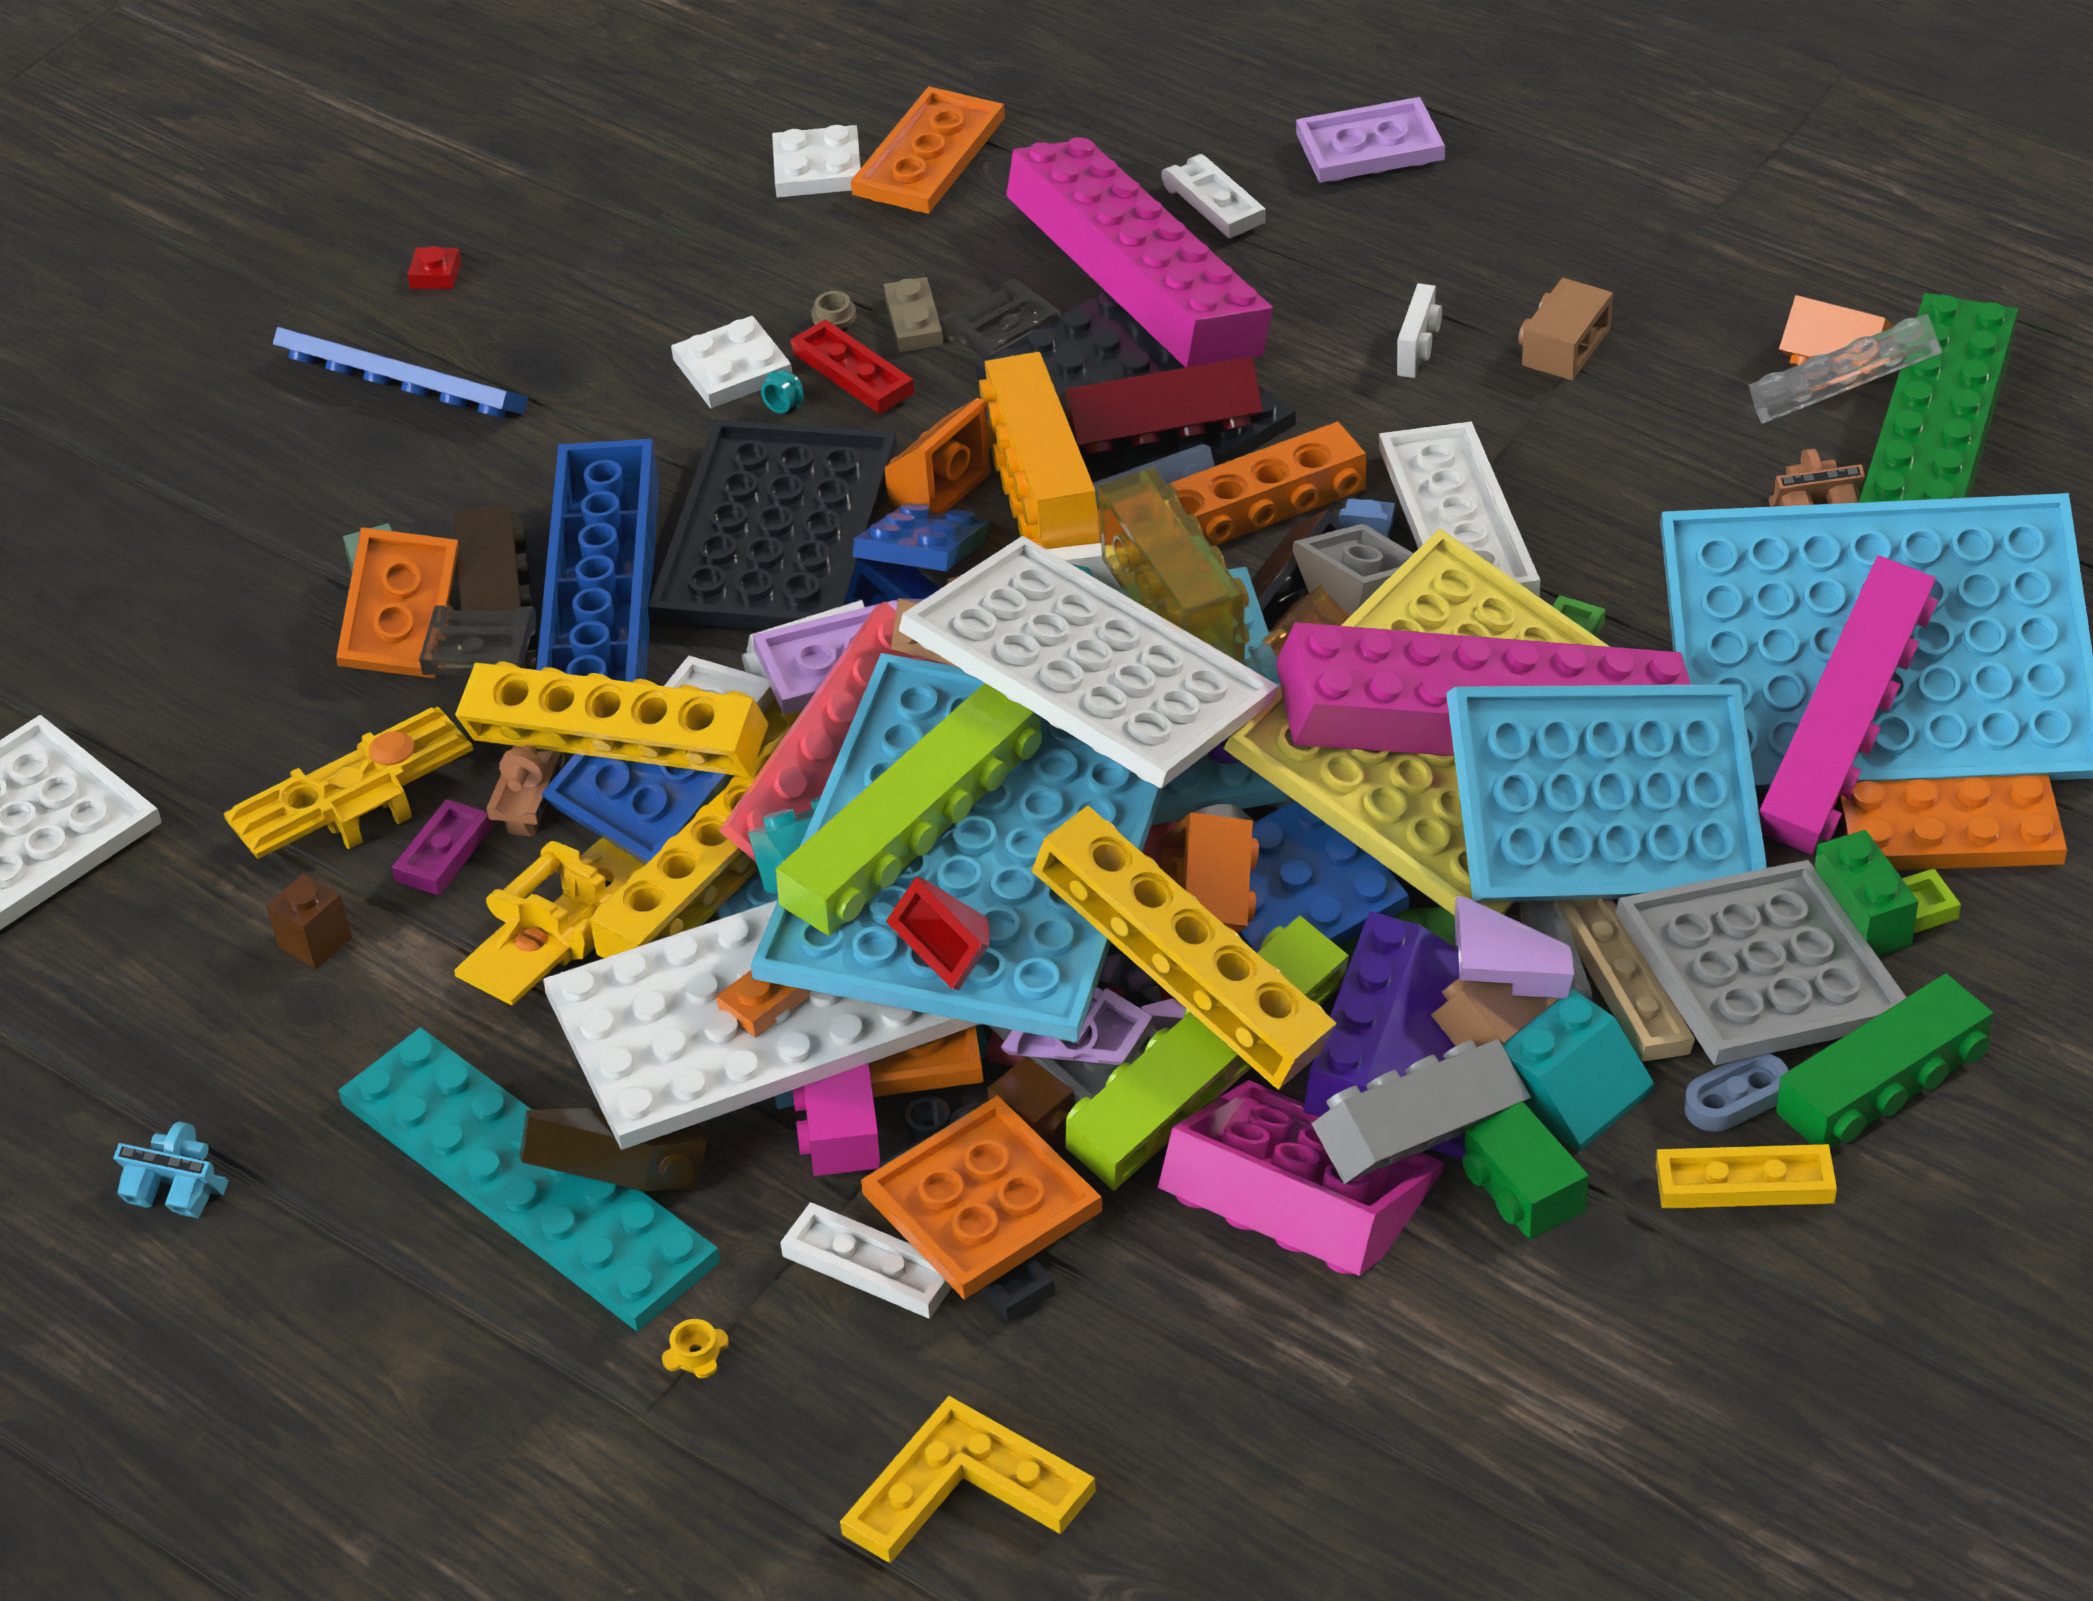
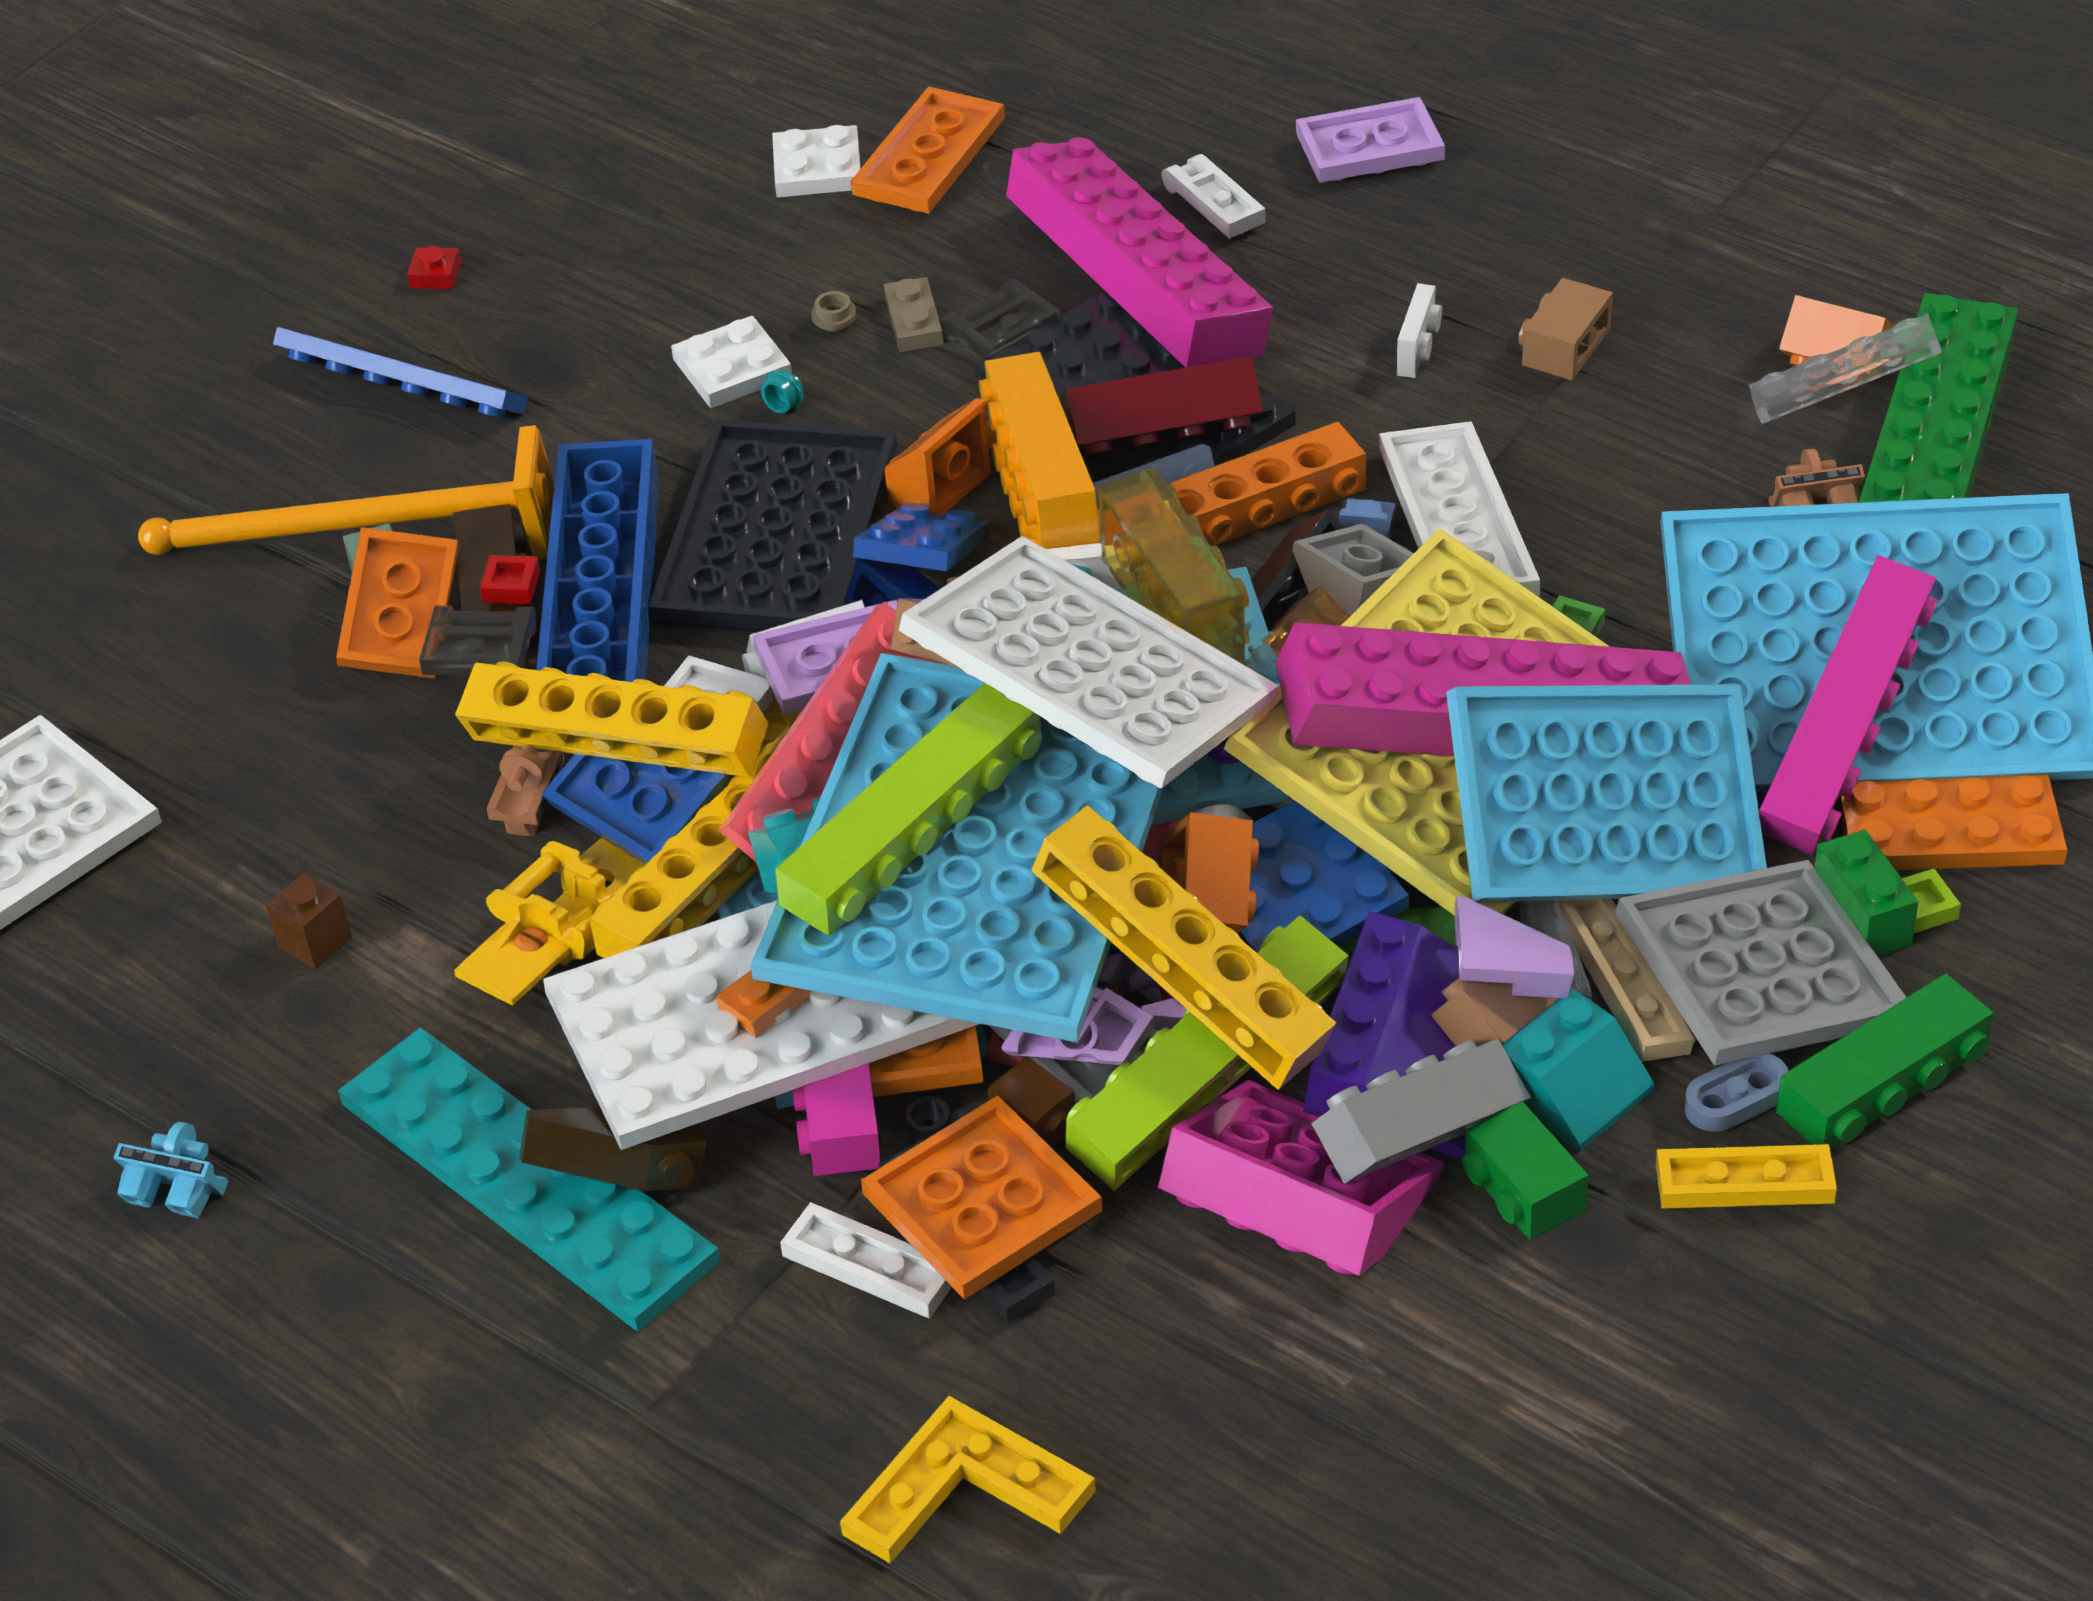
(350, 785): yellow piece -> none
(442, 847): magenta plate -> none
(510, 579): none -> red plate
(529, 492): none -> light orange piece
(690, 1336): yellow plate -> none
(852, 366): red plate -> none
(941, 930): red slope -> none

